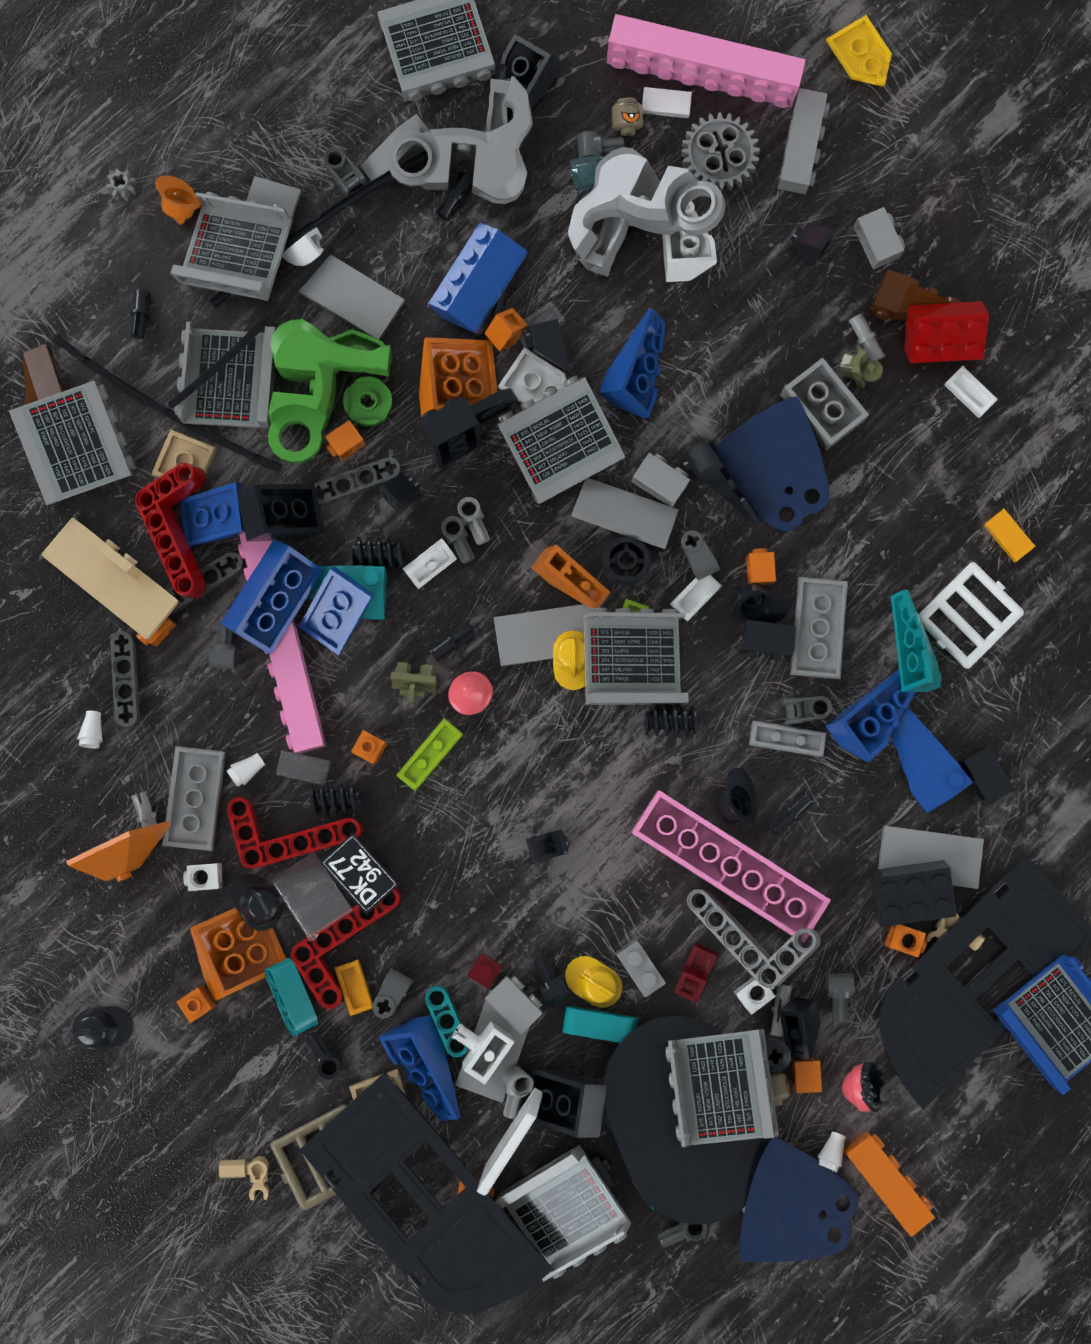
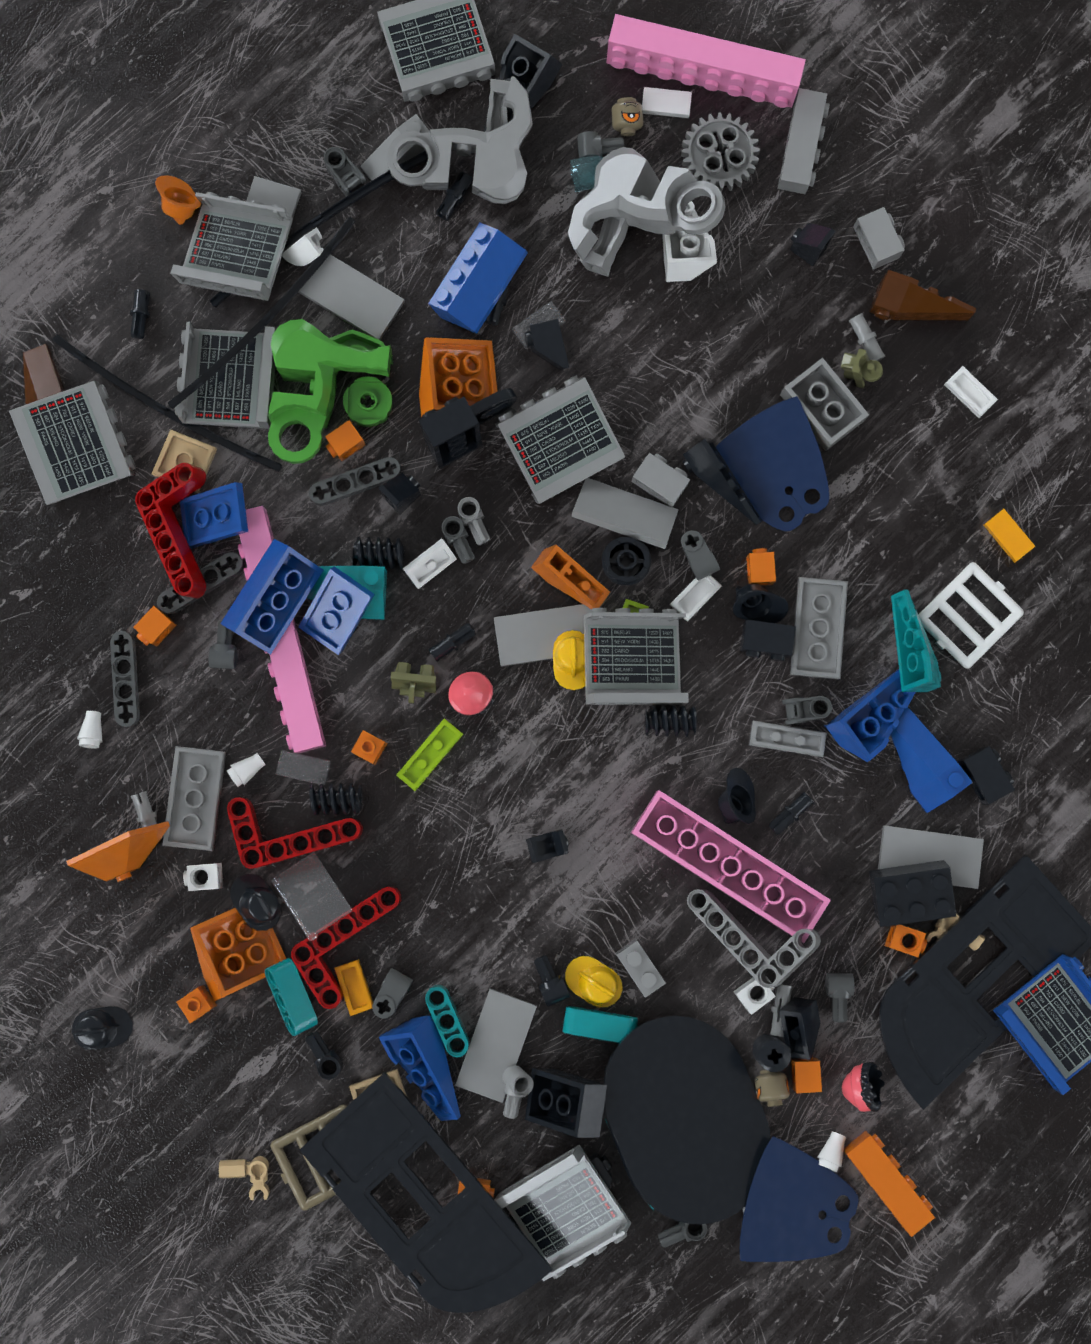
(110, 578): tan bracket -> none
(121, 184): light grey gear -> none
(280, 512): black brick -> none
(359, 873): black sticker -> none
(485, 970): dark red brick -> none
(485, 1050): white brick -> none
(506, 329): orange brick -> none
(510, 1142): white tile -> none
(515, 1004): light grey brick -> none
(532, 377): white tile -> none
(633, 373): blue wedge -> none
(695, 972): dark red slope -> none
(722, 1088): panel -> none
(862, 52): yellow tile -> none
(946, 332): red brick -> none

